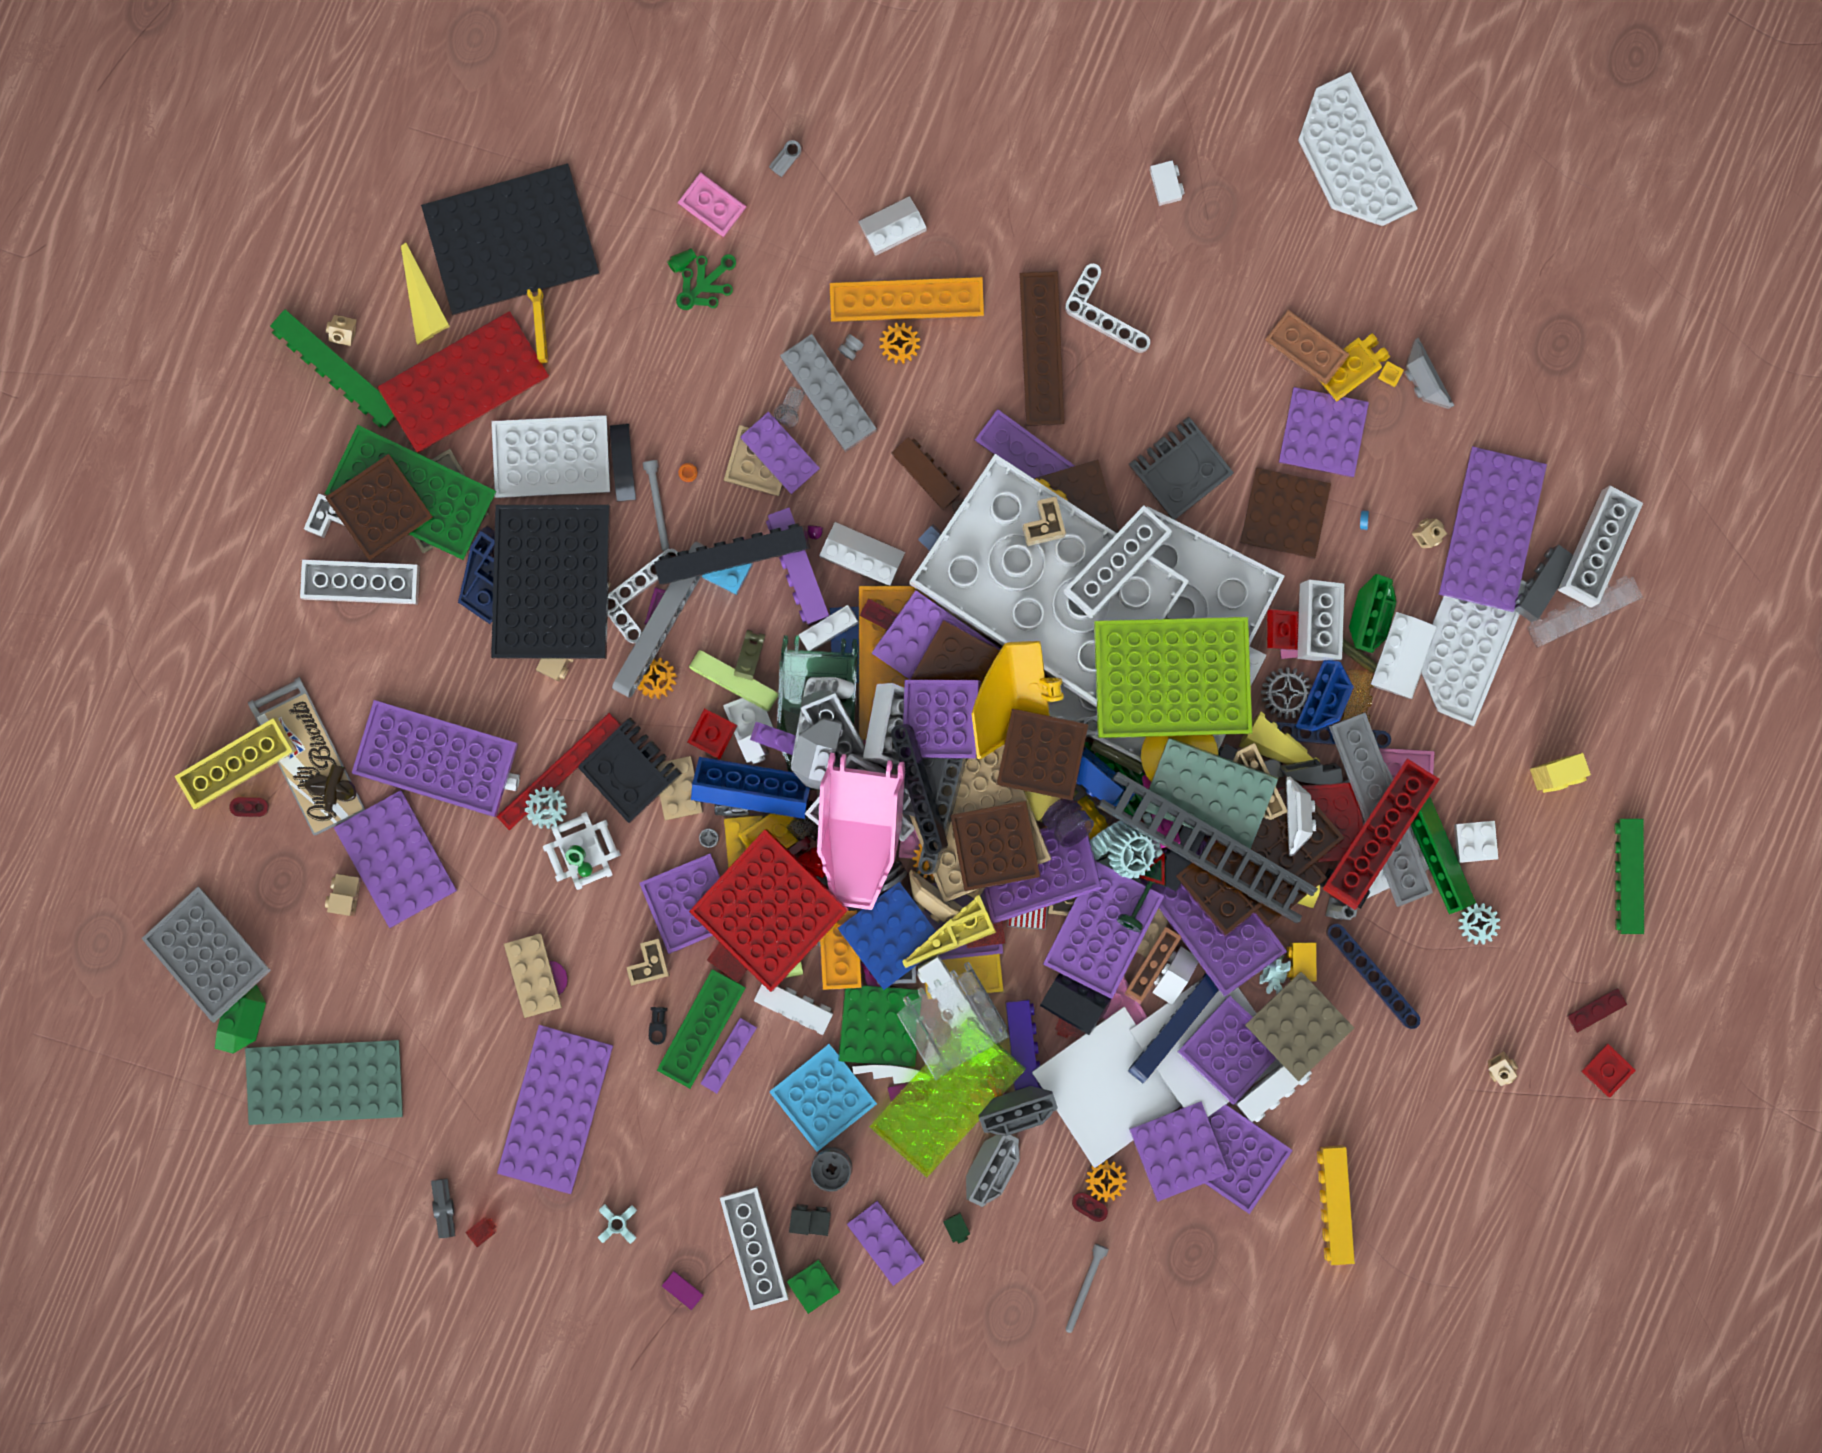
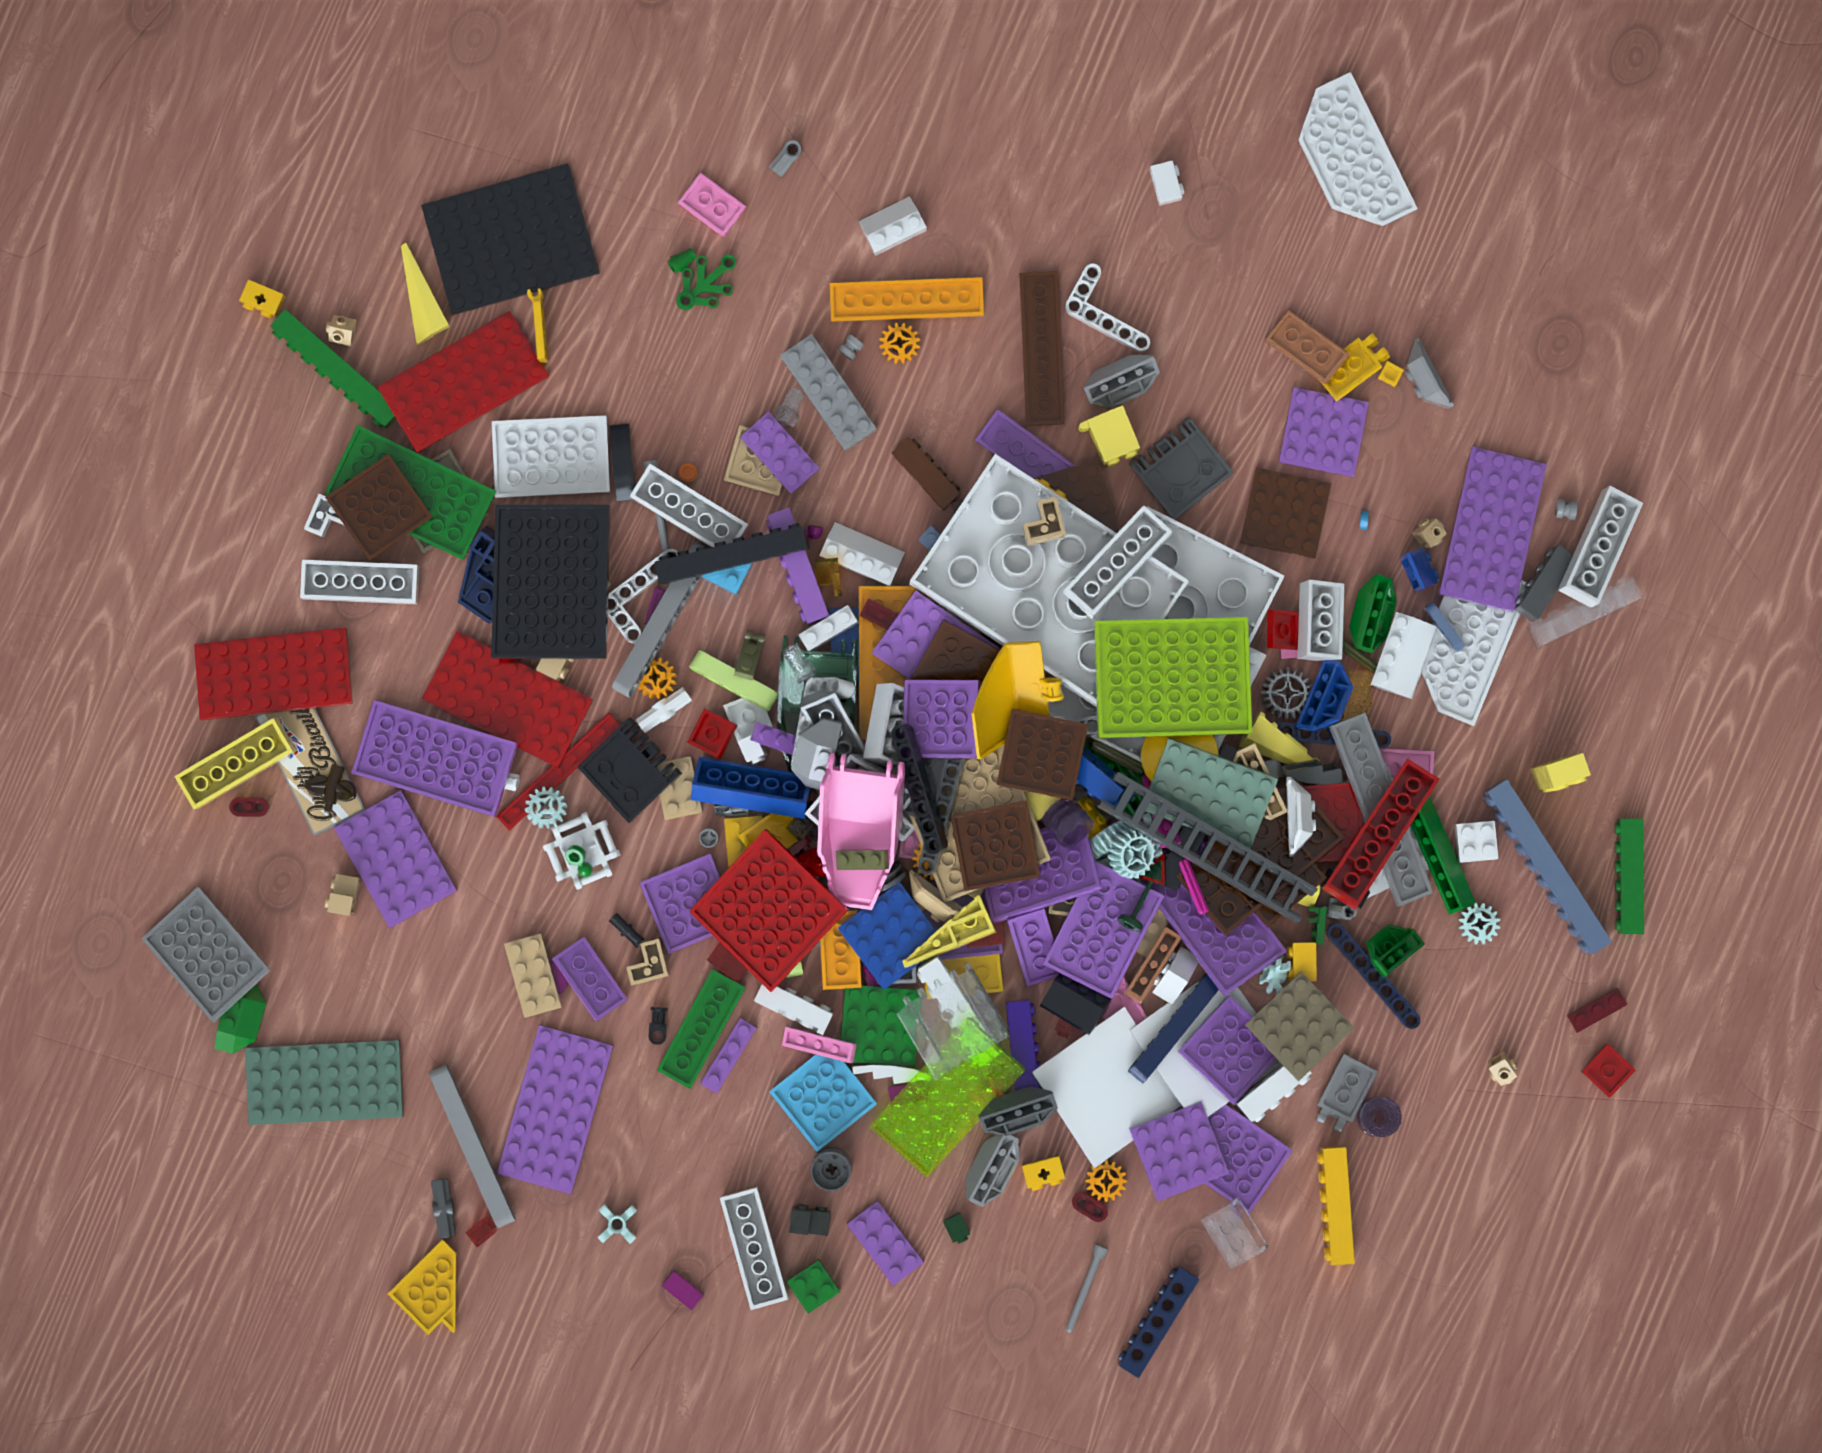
(273, 299): none -> yellow brick
(273, 674): none -> red plate
(430, 1289): none -> yellow wing
(472, 1146): none -> light grey beam
(507, 699): none -> red plate
(589, 979): none -> medium lavender plate
(626, 929): none -> black pin
(663, 710): none -> white piece
(686, 508): none -> white brick
(801, 667): none -> clear piece
(819, 1044): none -> bright pink plate
(828, 574): none -> clear yellow panel
(862, 859): none -> olive plate
(1032, 943): none -> medium lavender plate
(1050, 1164): none -> yellow brick
(1112, 436): none -> light yellow container
(1121, 380): none -> light grey wedge
(1137, 1366): none -> dark blue brick
(1193, 886): none -> dark pink axle
(1234, 1233): none -> clear brick
(1318, 933): none -> green plate
(1345, 1091): none -> light grey tile
(1387, 1110): none -> clear purple wheel
(1392, 947): none -> green wedge
(1419, 569): none -> blue slope
(1444, 627): none -> sand blue beam
(1547, 867): none -> sand blue brick
(1566, 509): none -> light grey wheel

